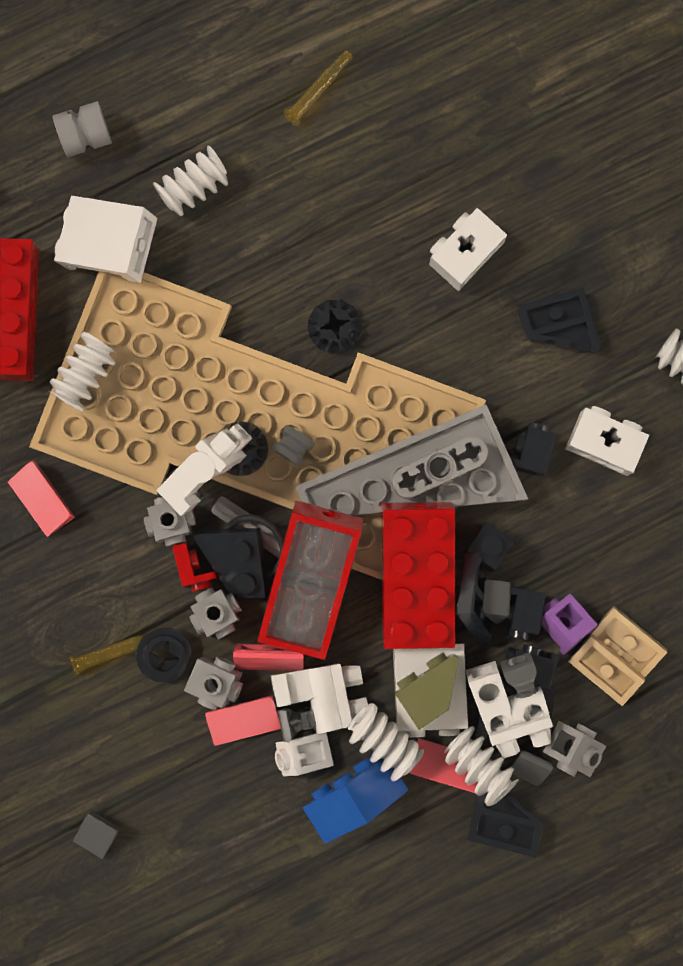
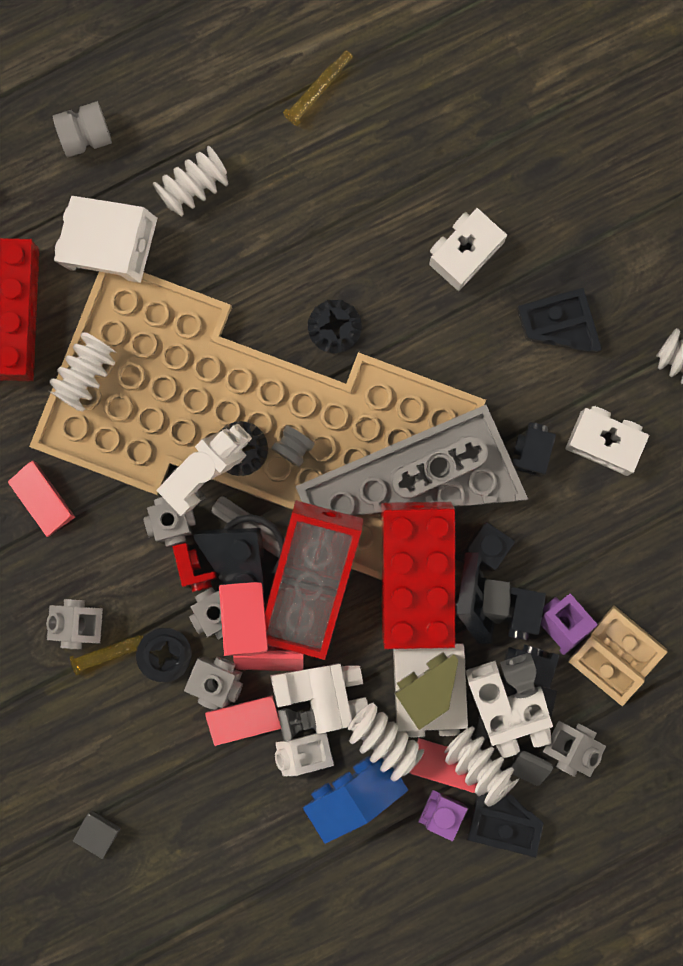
(74, 624): none -> light grey brick
(243, 619): none -> coral slope
(443, 815): none -> medium lavender brick

